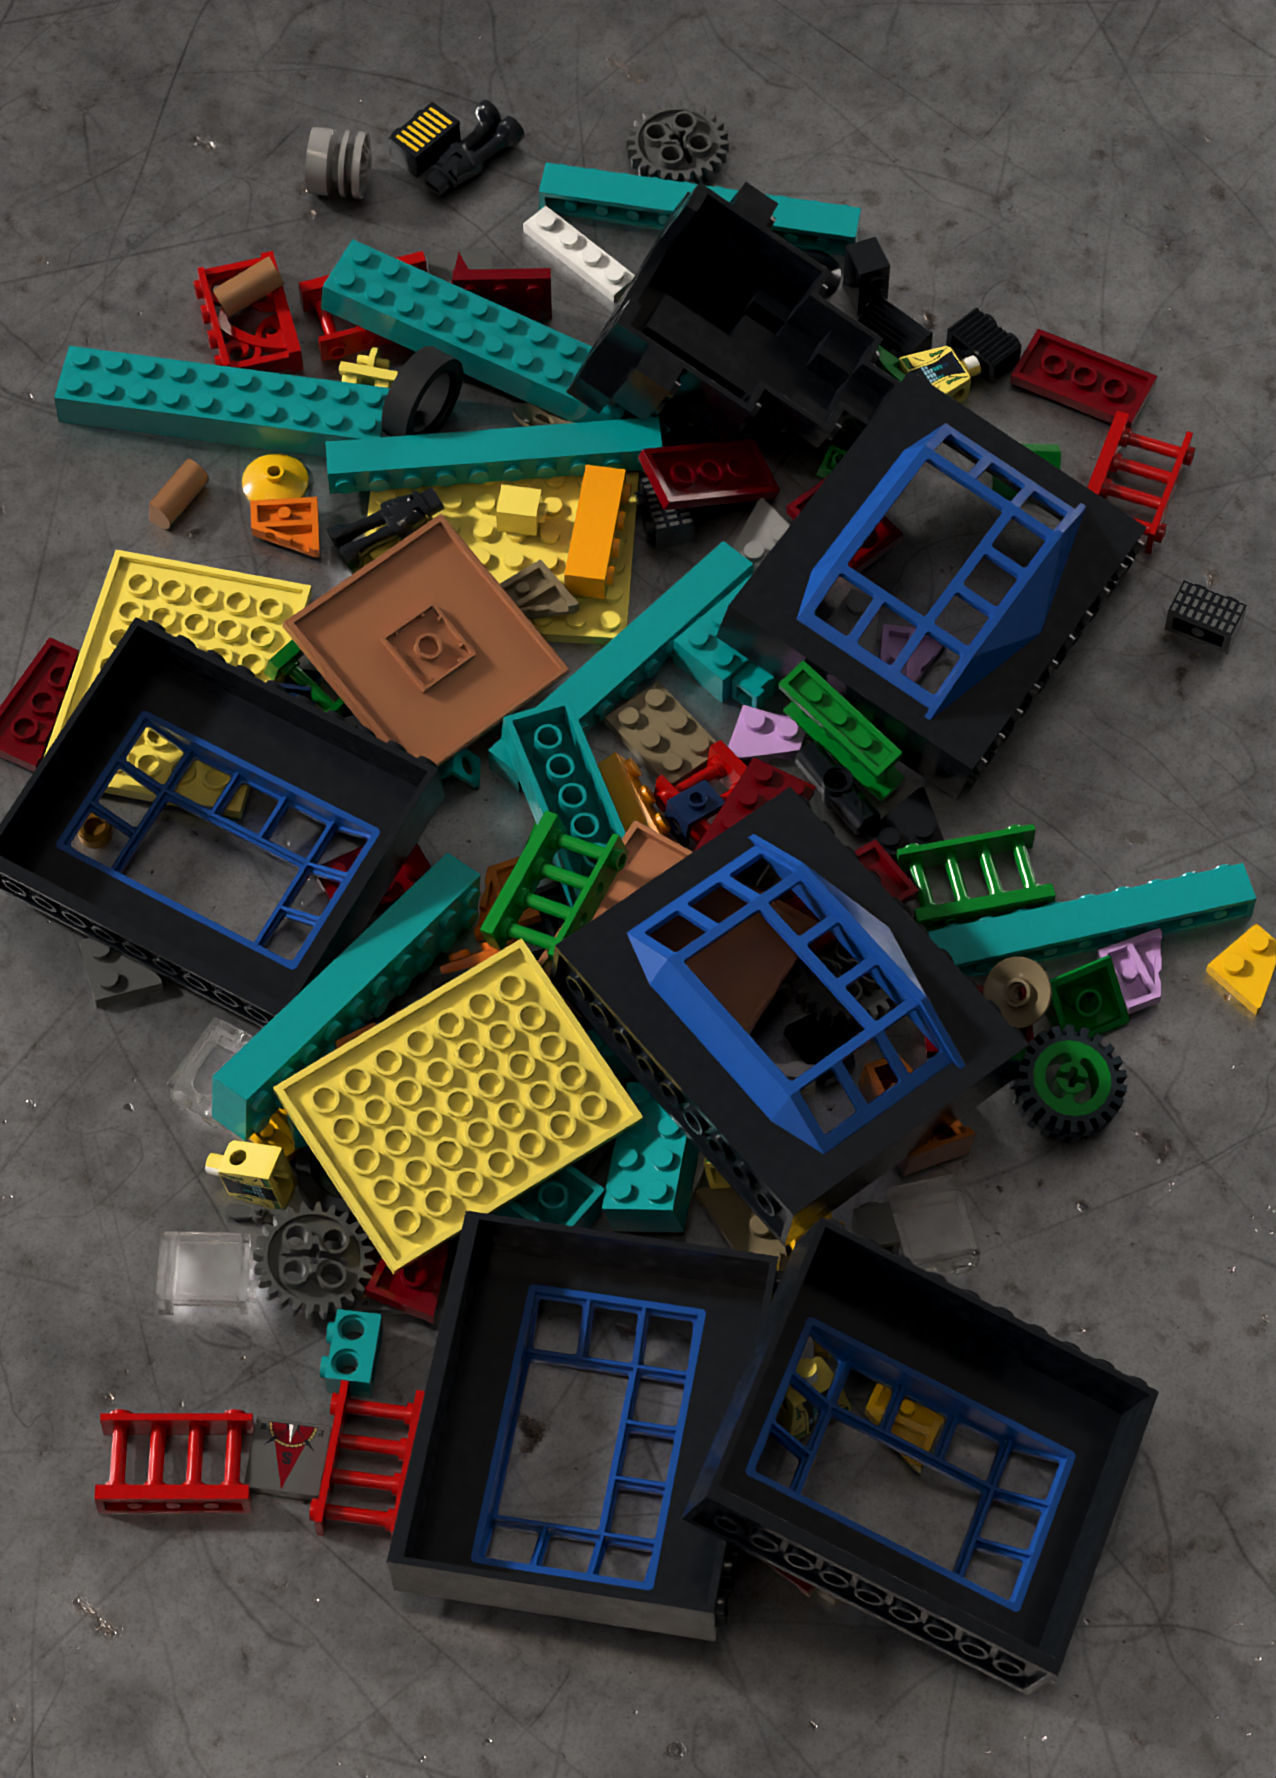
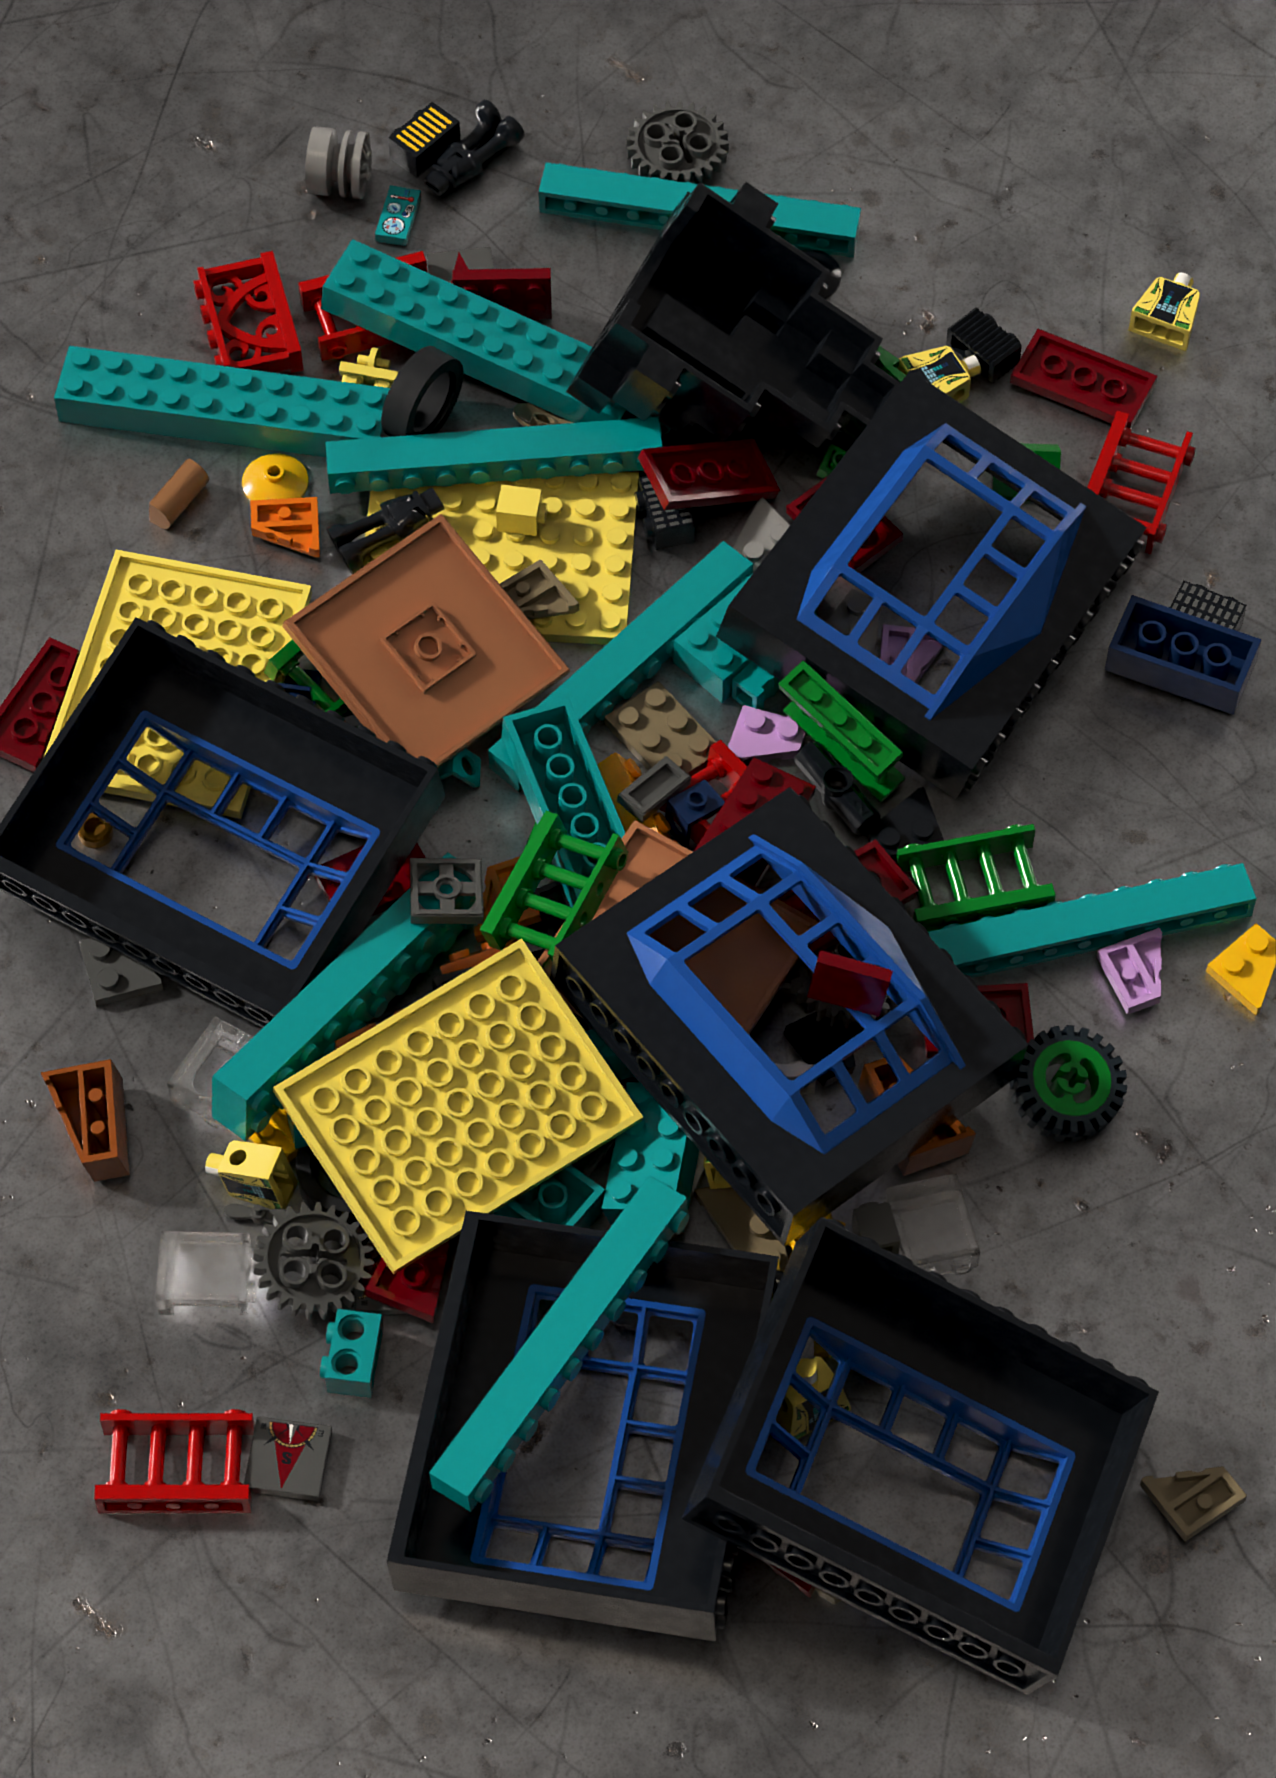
(94, 1115): none -> dark orange wedge
(248, 286): medium nougat brick -> none
(340, 1407): red fence -> none
(398, 215): none -> teal tile
(447, 913): none -> dark grey piece
(559, 1344): none -> teal brick
(579, 253): white plate -> none
(596, 530): light orange brick -> none
(654, 789): none -> dark grey tile
(849, 983): none -> dark red tile
(865, 274): black brick -> none
(899, 331): black brick -> none
(912, 1421): yellow wing -> none
(1006, 981): dark tan dish -> none
(1088, 999): green slope -> none
(1167, 311): none -> light yellow torso
(1182, 654): none -> dark blue brick
(1194, 1498): none -> dark tan wing

